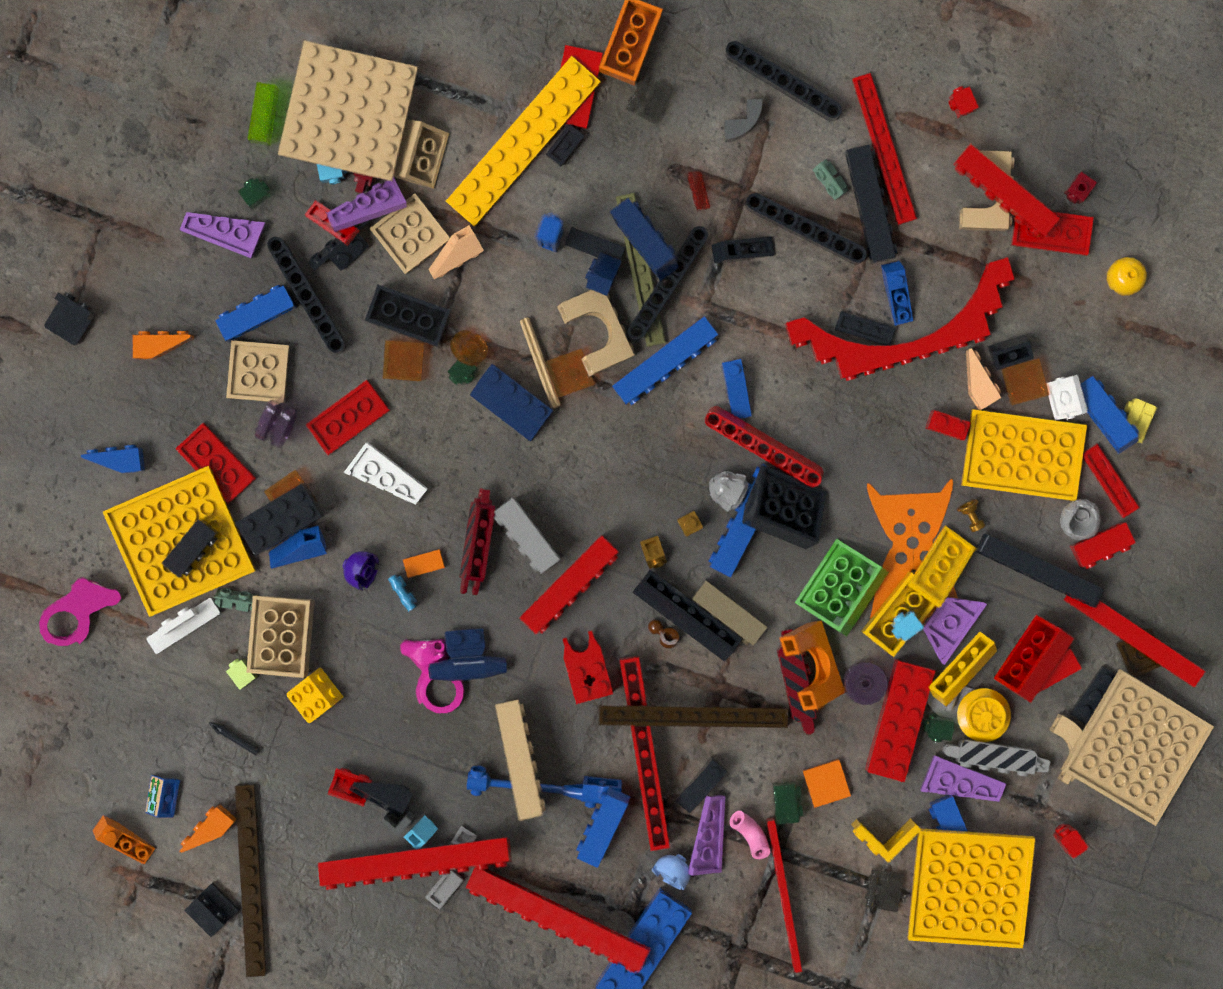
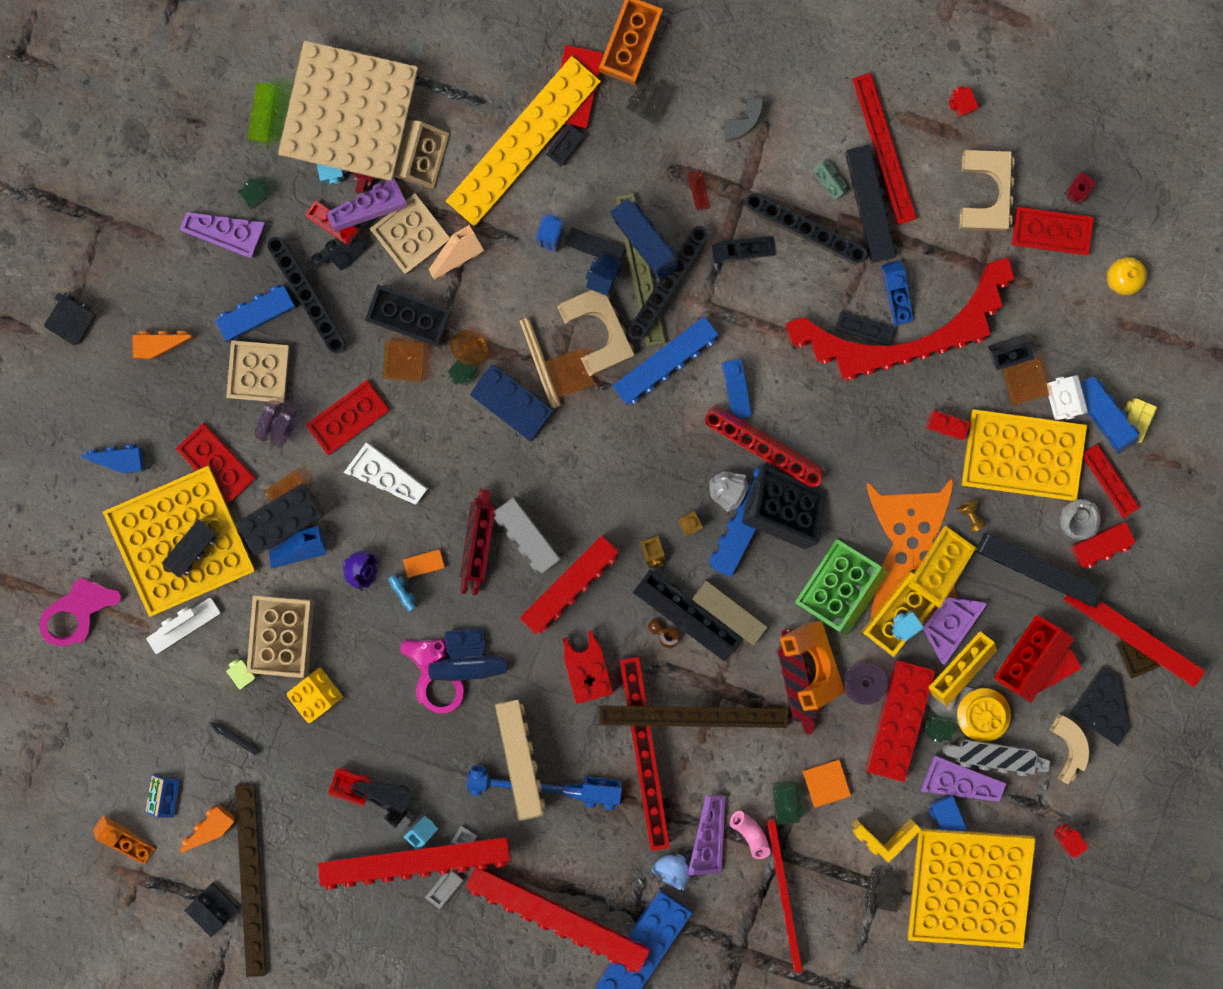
(226, 597): sand green hinge -> none
(603, 827): blue brick -> none
(701, 785): black slope -> none
(778, 72): black beam -> none
(980, 386): light nougat slope -> none
(1005, 191): red brick -> none
(1137, 747): tan plate -> none

